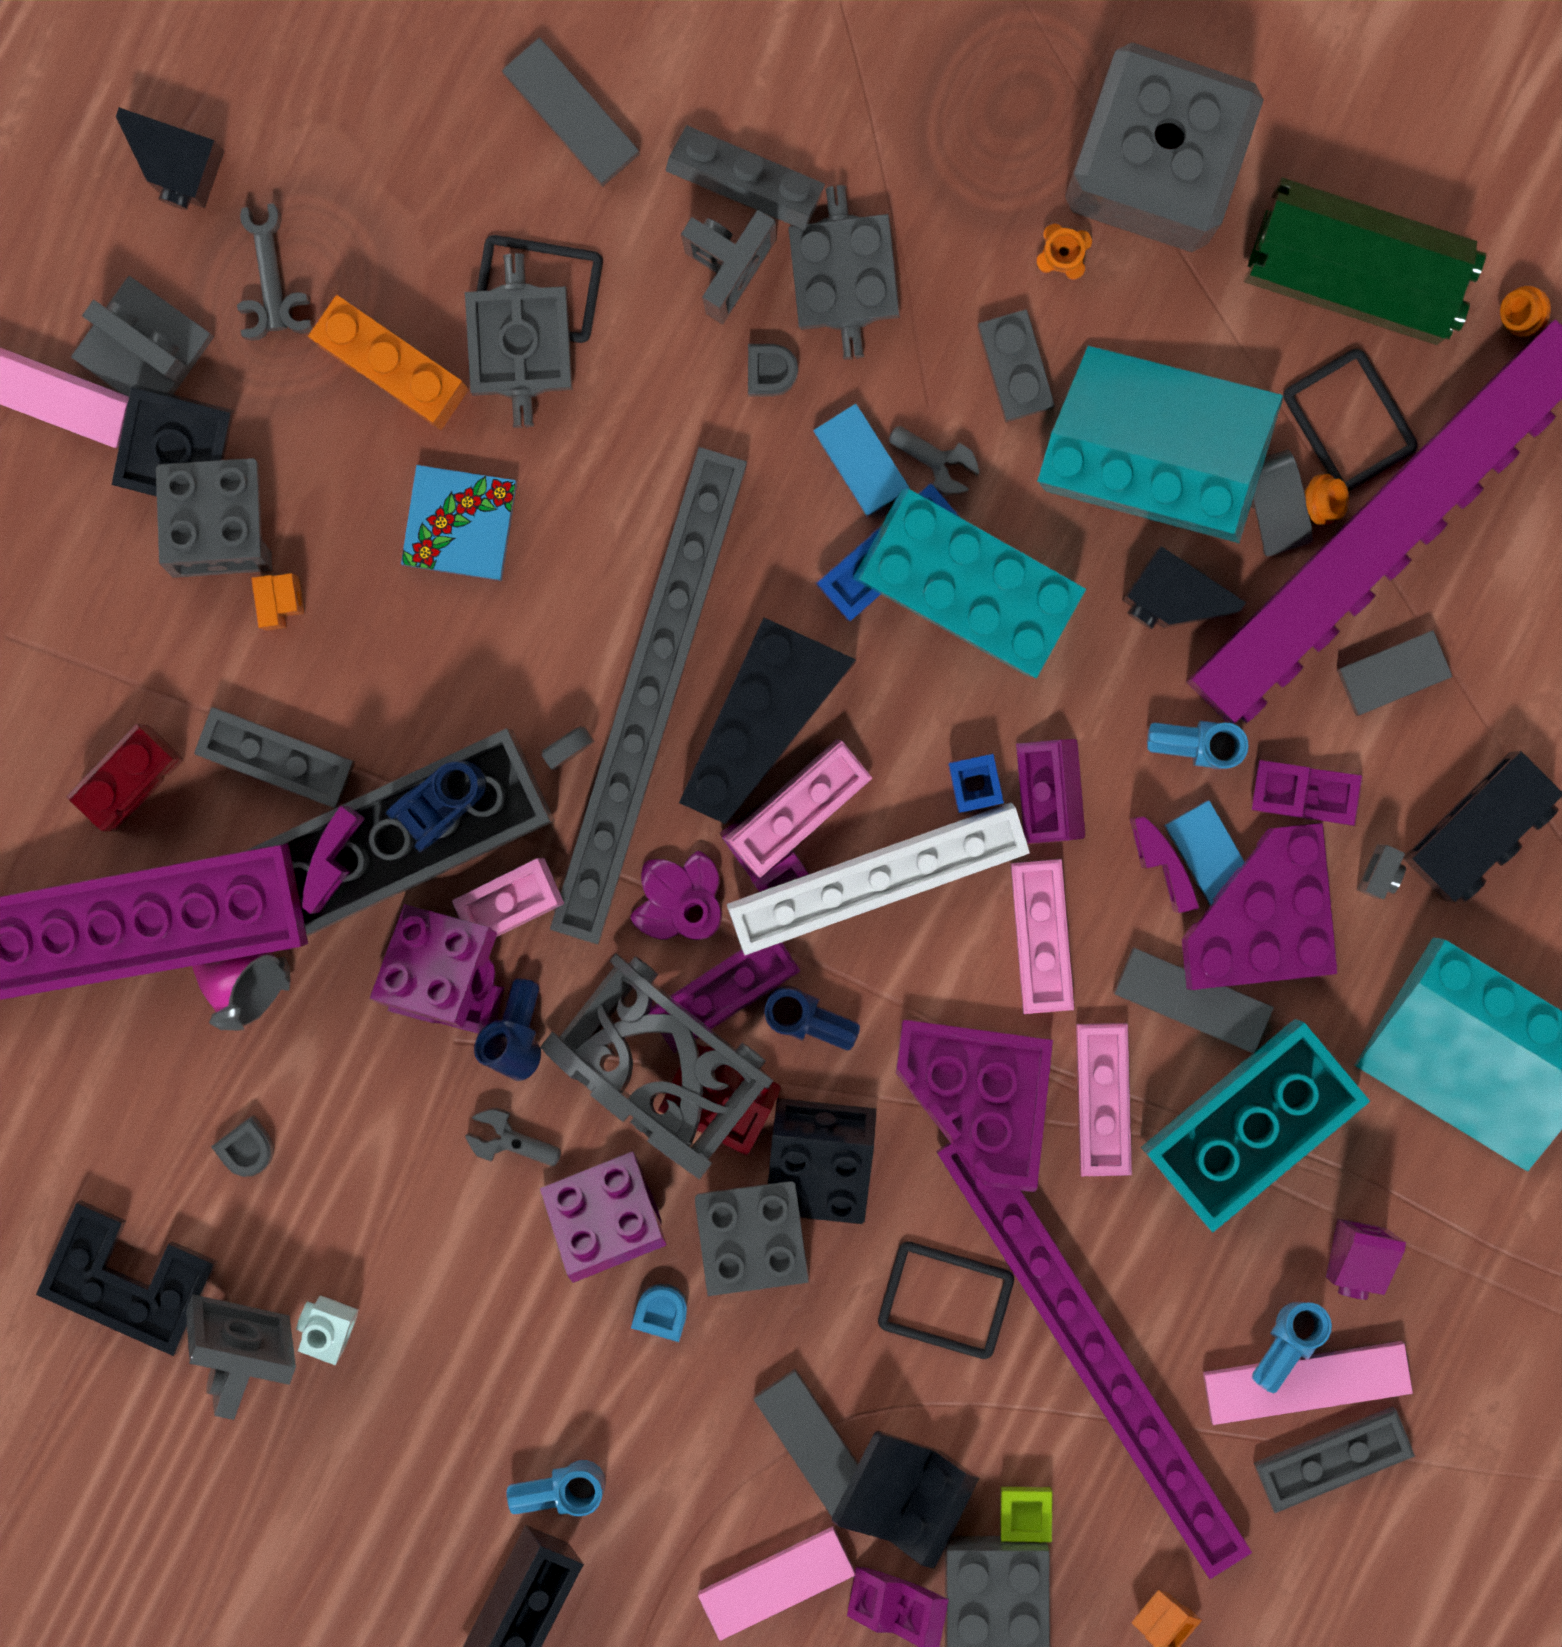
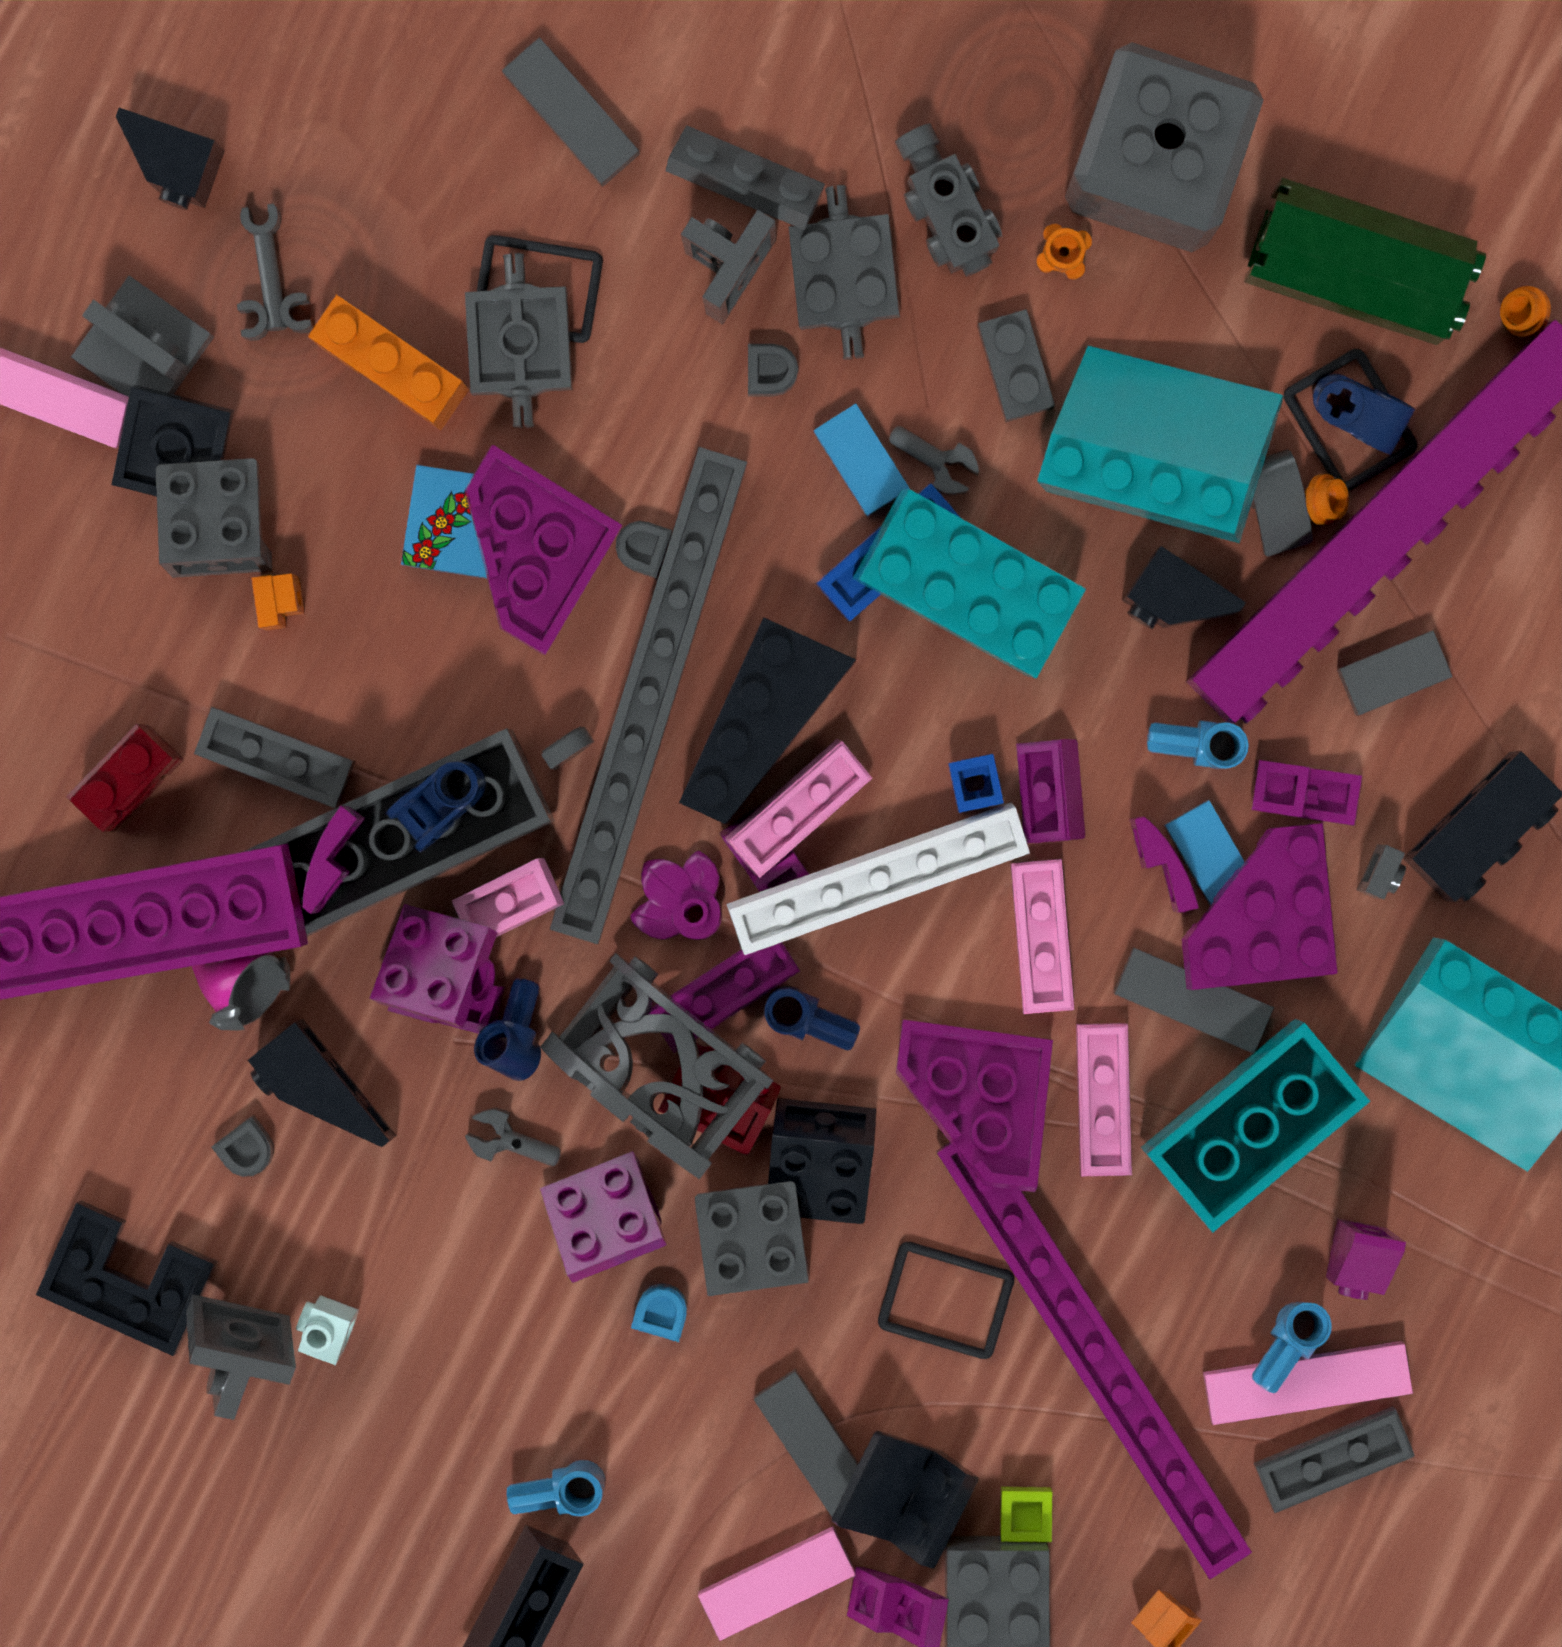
(310, 1078): none -> black slope
(534, 546): none -> magenta plate
(643, 547): none -> dark grey tile
(948, 212): none -> dark grey brick
(1370, 414): none -> dark blue piece

